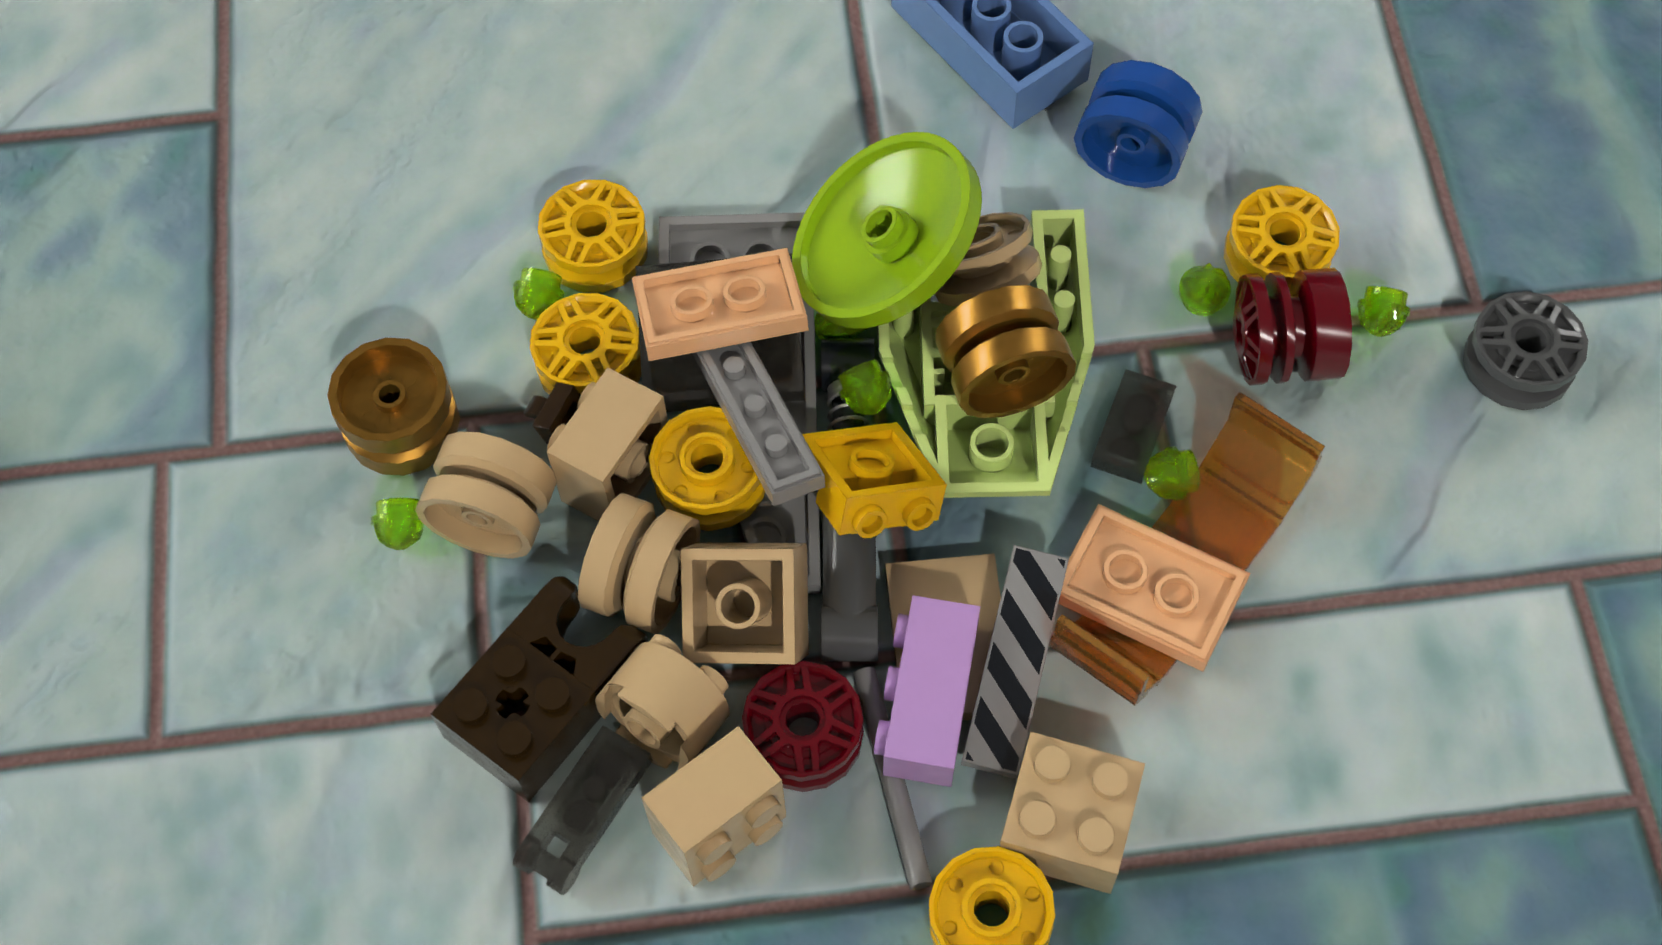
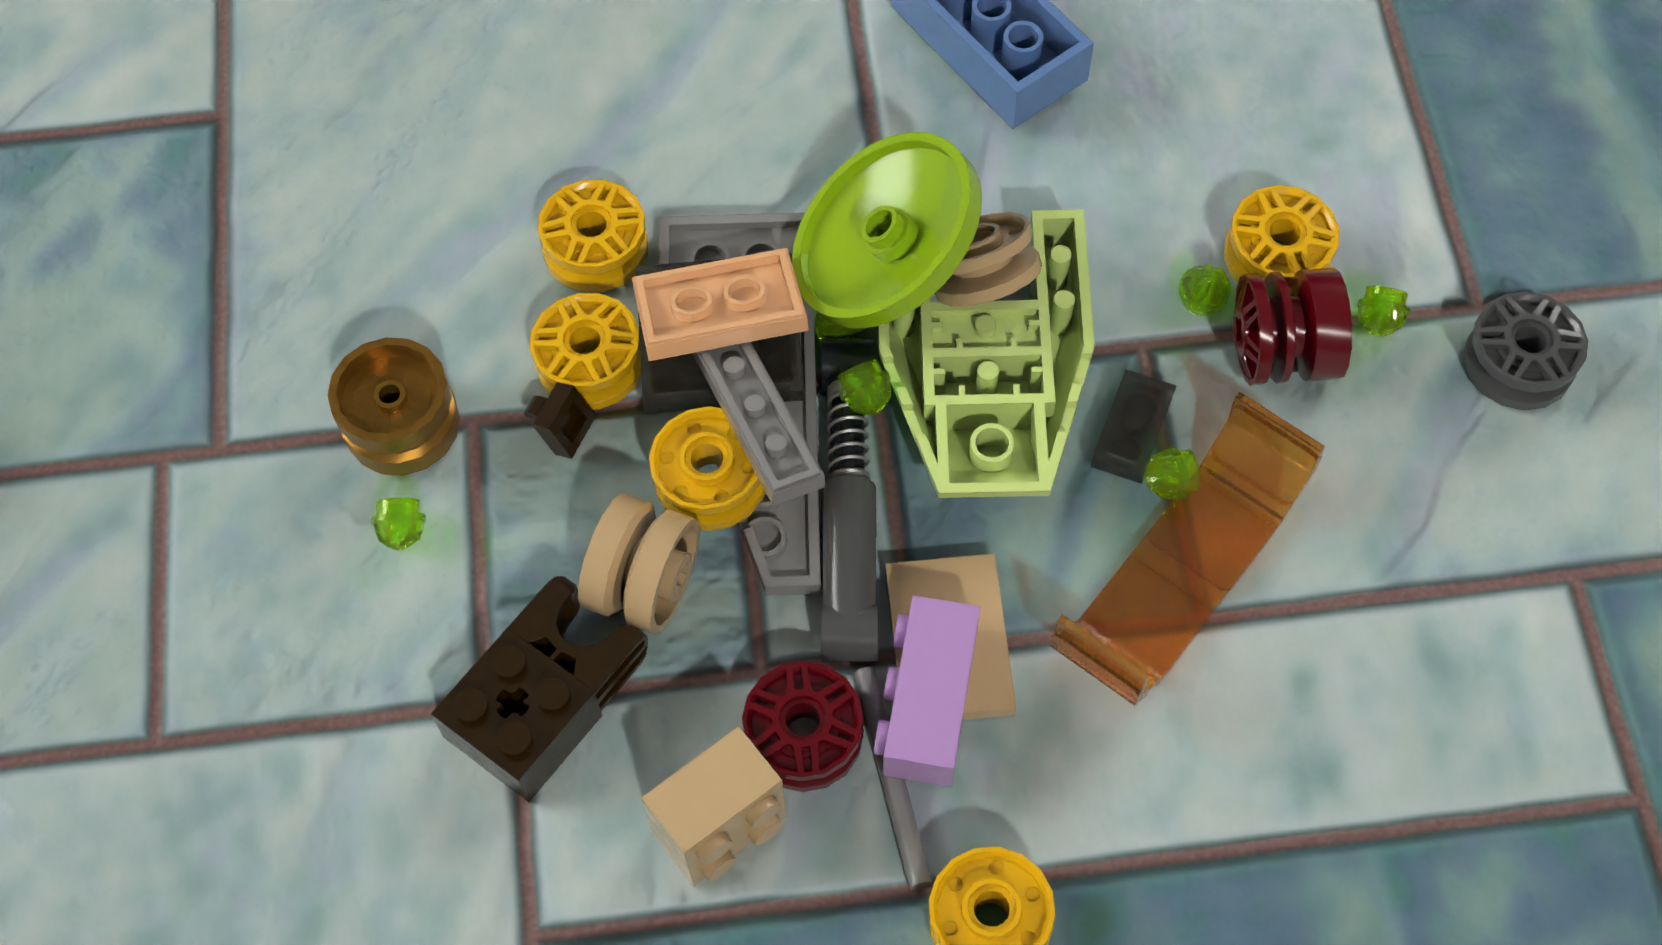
(486, 494): tan wheel -> none
(536, 291): clear neon green plate -> none
(583, 808): clear smoke plate -> none
(606, 443): tan brick -> none
(665, 702): tan brick -> none
(745, 603): tan brick -> none
(875, 480): yellow plate -> none
(1005, 351): pearl gold wheel -> none
(1015, 662): tile -> none
(1072, 811): tan brick -> none
(1138, 124): blue wheel -> none
(1151, 587): light nougat tile -> none

